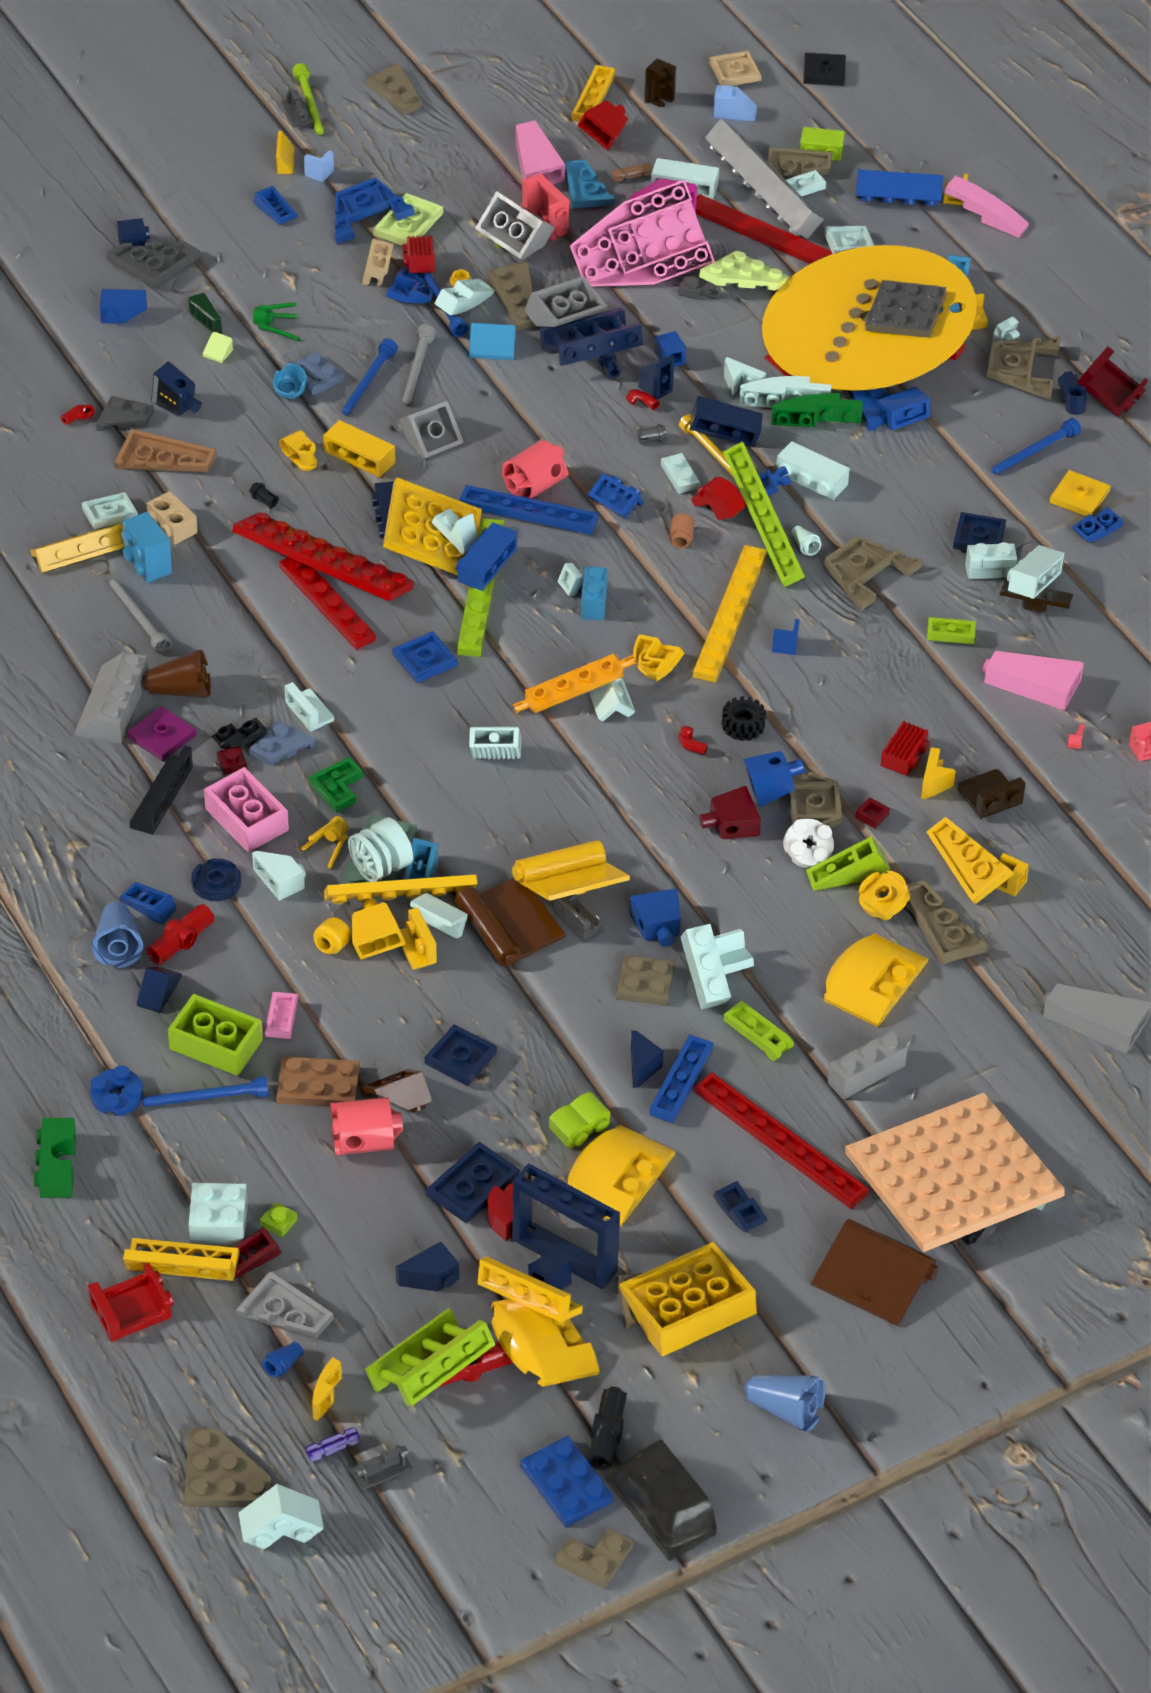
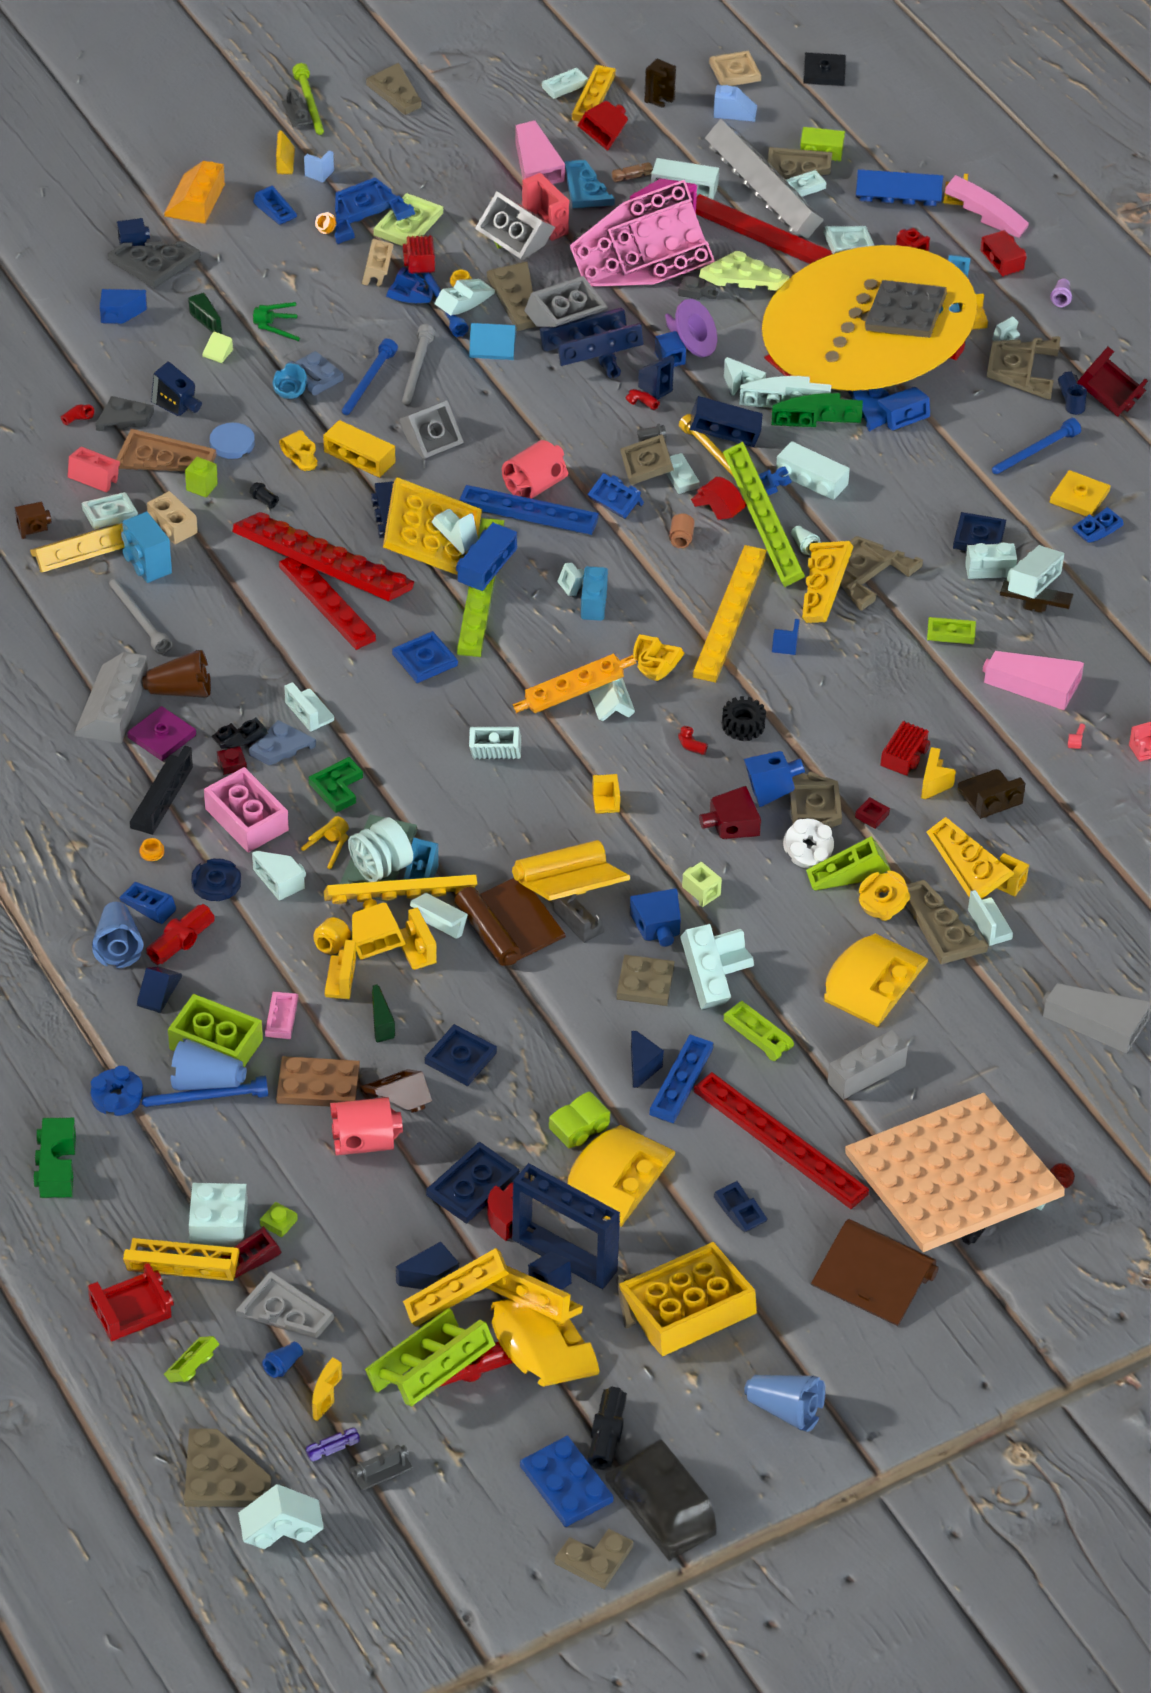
(32, 518): none -> reddish brown brick
(93, 469): none -> coral hinge
(151, 849): none -> light orange plate
(195, 1355): none -> lime plate
(197, 193): none -> light orange slope
(201, 477): none -> lime brick
(204, 1068): none -> medium blue cone
(232, 440): none -> medium blue tile
(325, 223): none -> light orange plate
(341, 972): none -> yellow bracket
(383, 1020): none -> dark green slope
(456, 1287): none -> yellow plate
(564, 83): none -> light aqua plate
(606, 793): none -> yellow panel
(646, 459): none -> dark tan plate
(694, 327): none -> medium lavender piece
(702, 883): none -> yellowish green brick
(825, 575): none -> yellow wing
(913, 239): none -> red brick
(989, 919): none -> light aqua panel
(1003, 252): none -> red brick
(1061, 294): none -> lavender cone
(1064, 1171): none -> clear red plate

